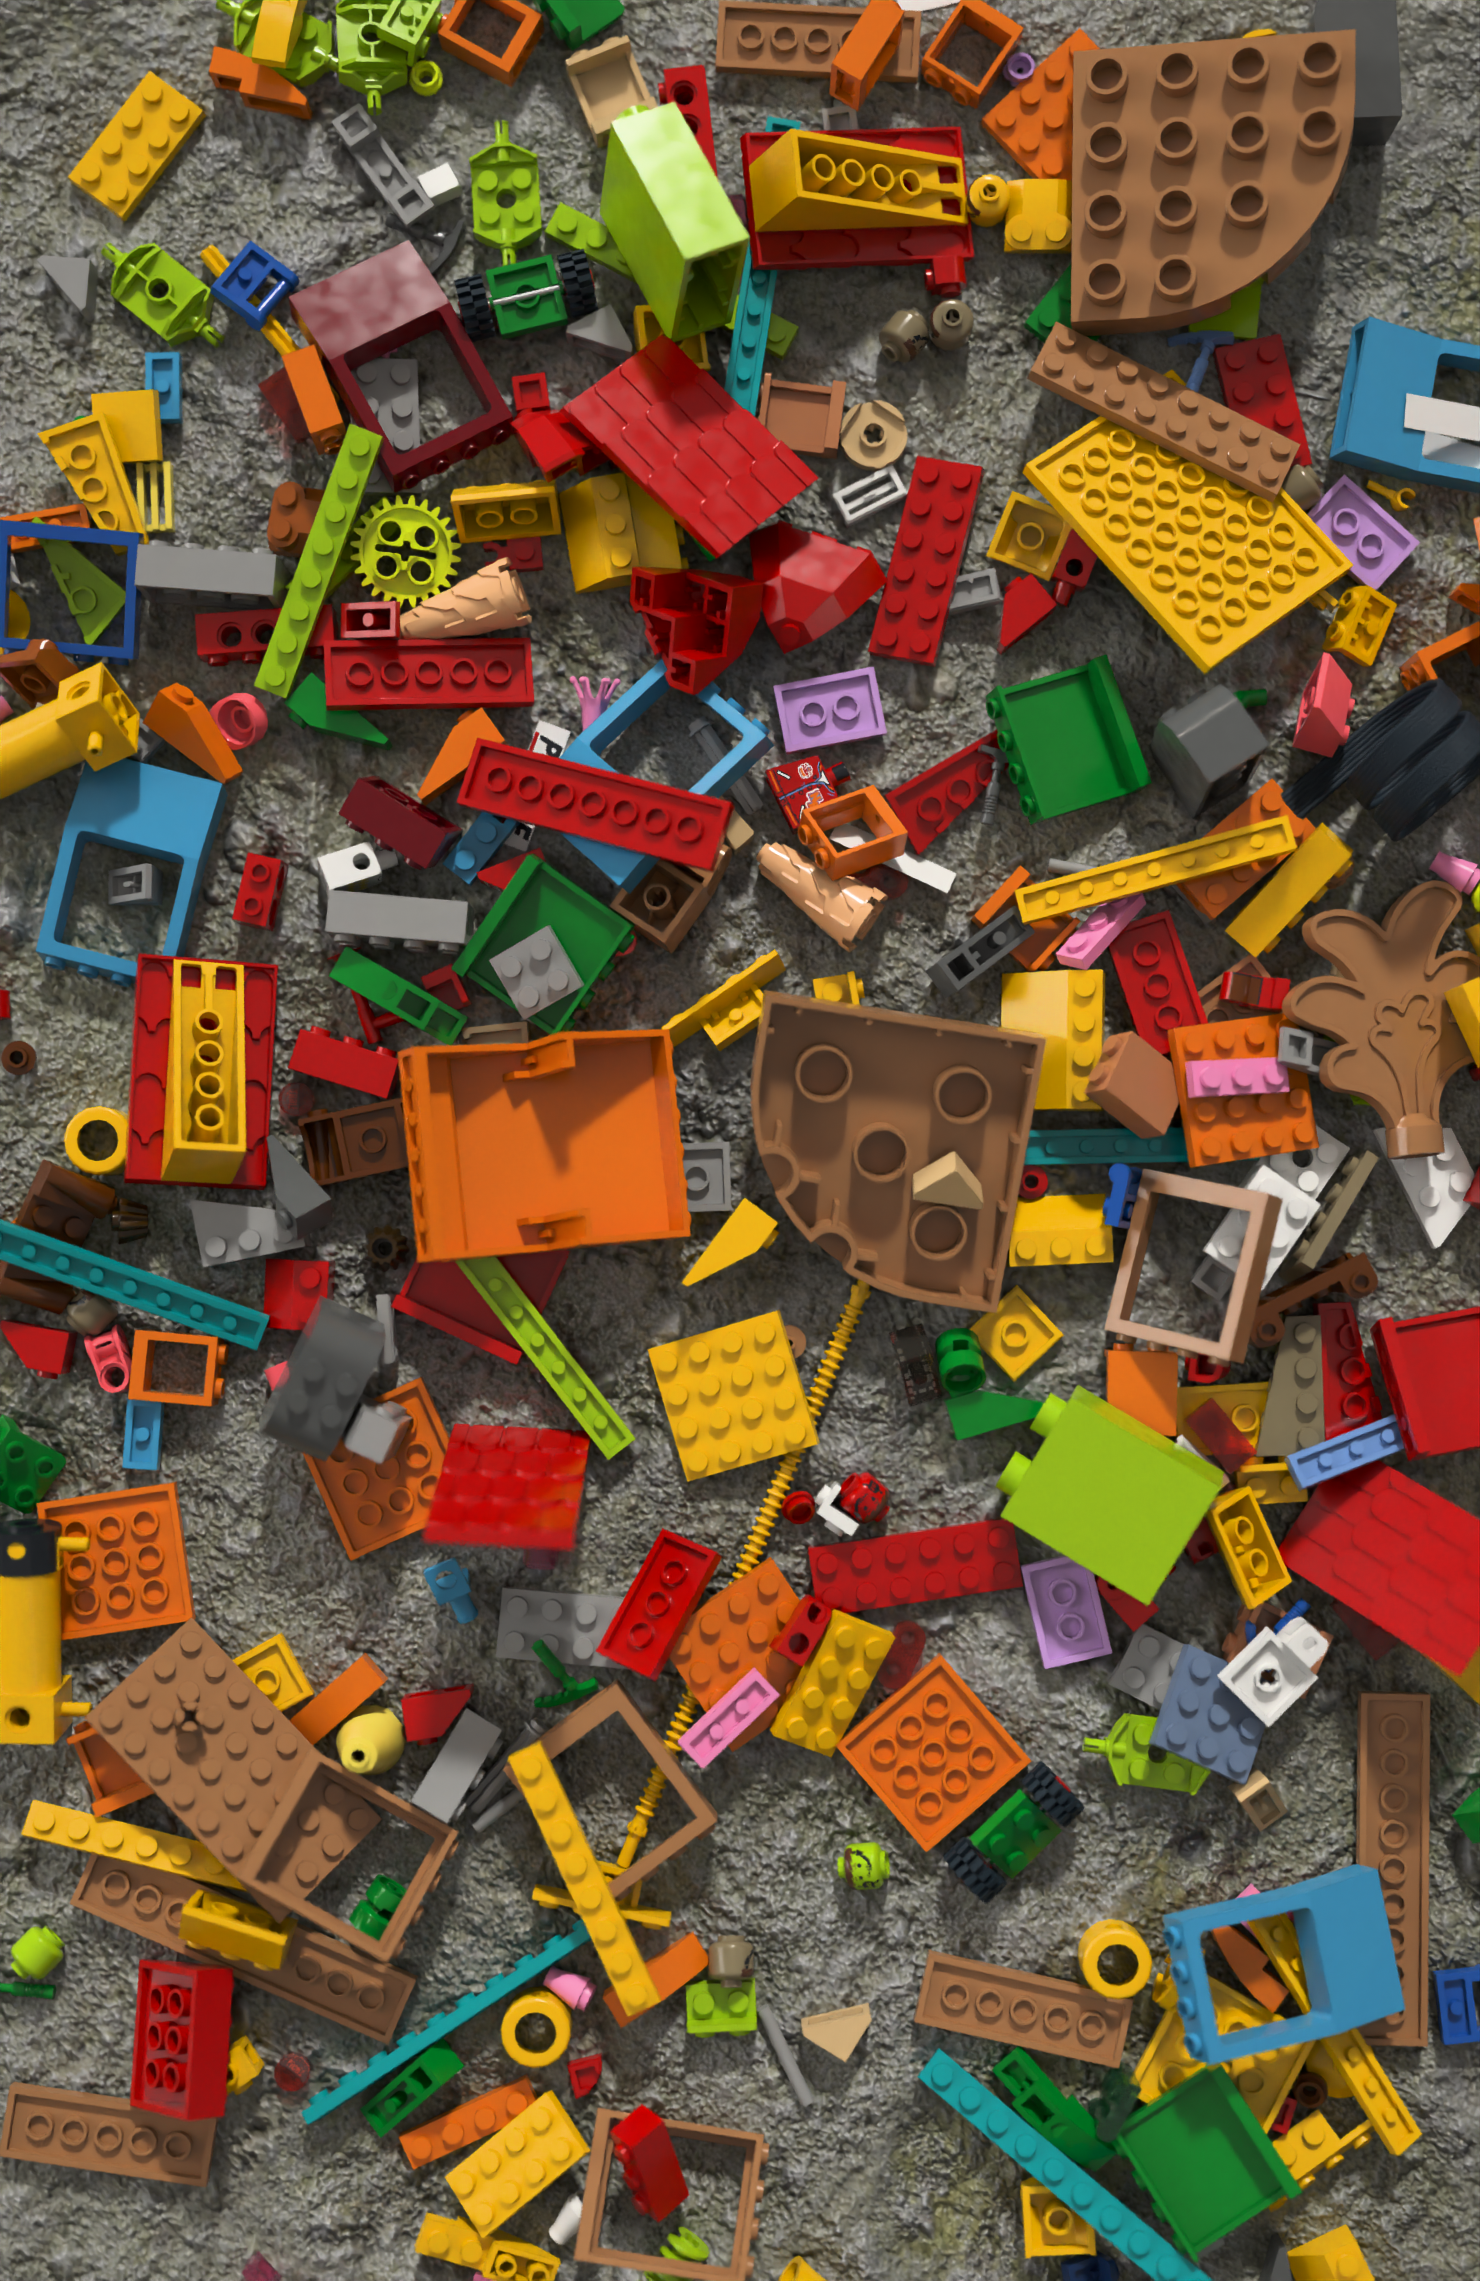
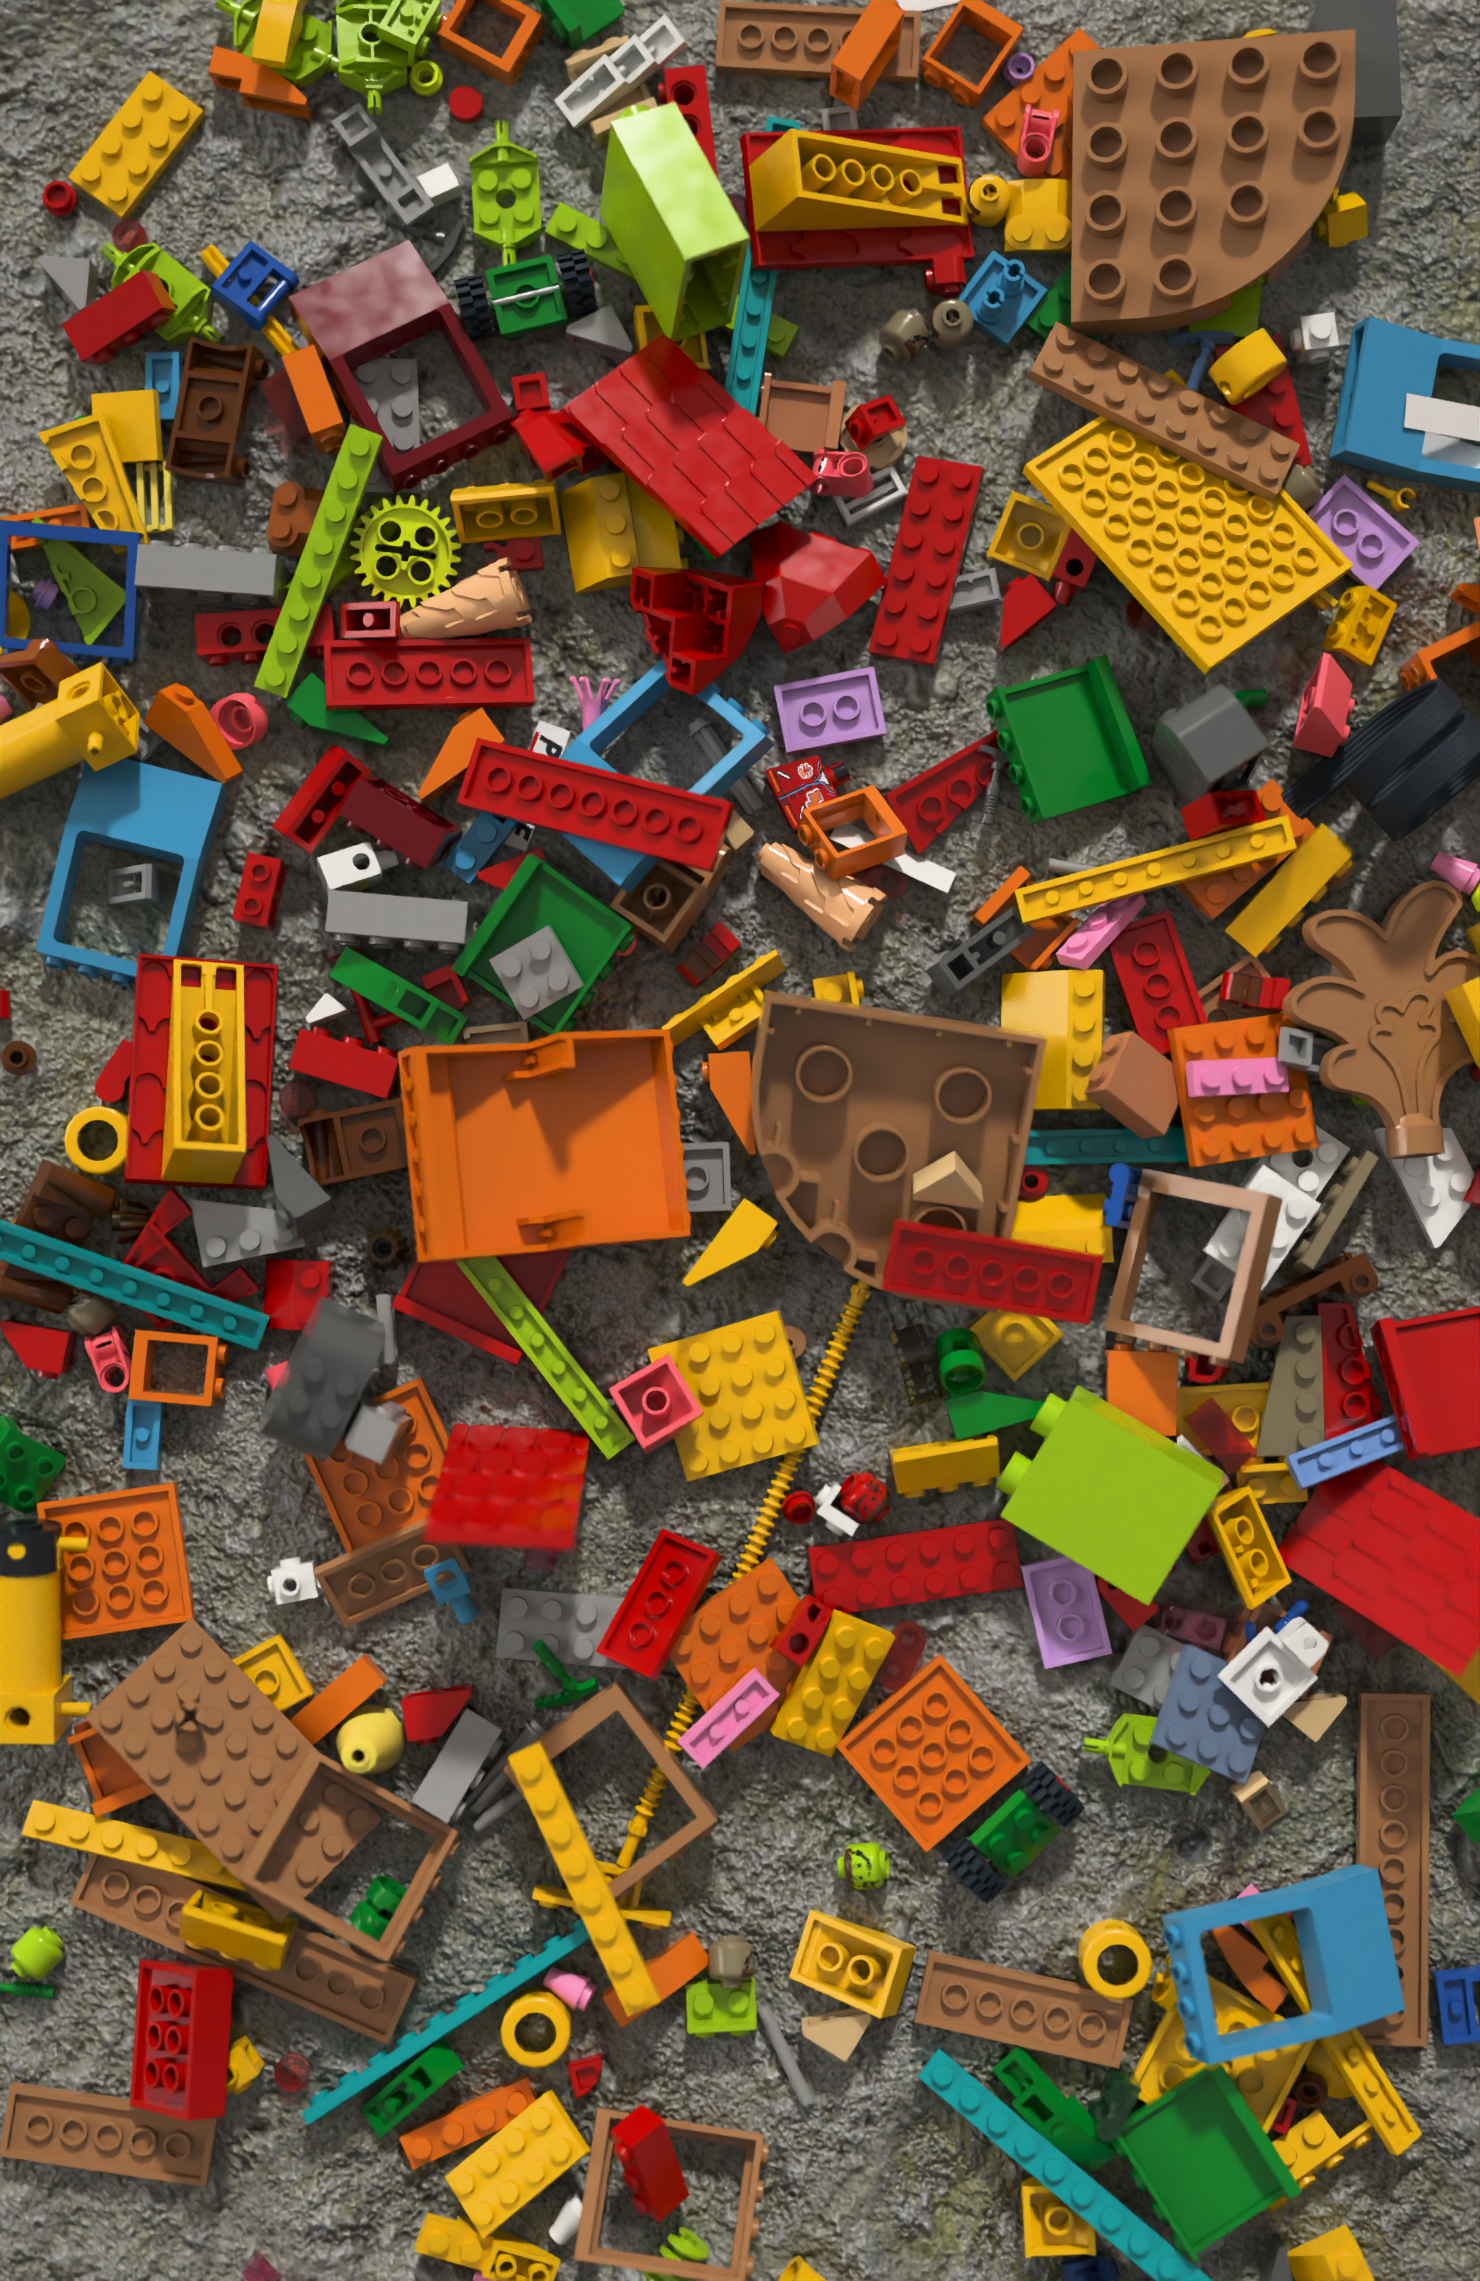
(45, 594): none -> lavender plate
(59, 198): none -> red plate
(114, 1080): none -> red leg
(120, 318): none -> red brick
(129, 235): none -> clear red tile
(161, 1256): none -> red wing
(213, 412): none -> reddish brown piece
(294, 1580): none -> white brick
(320, 799): none -> red brick
(326, 1010): none -> white slope
(385, 1572): none -> medium nougat plate
(466, 104): none -> red tile
(621, 72): none -> white slope
(656, 1403): none -> coral slope
(709, 955): none -> leg
(730, 1084): none -> orange slope
(841, 473): none -> coral piece
(853, 1963): none -> yellow slope
(874, 421): none -> red bracket
(945, 1464): none -> yellow slope
(991, 1271): none -> red plate
(1002, 297): none -> dark azure plate
(1037, 136): none -> coral piece
(1138, 617): none -> clear red tile
(1192, 1625): none -> clear pink leg
(1221, 813): none -> red arch
(1247, 367): none -> yellow piece
(1314, 338): none -> white brick
(1316, 1712): none -> tan slope
(1342, 220): none -> yellow brick

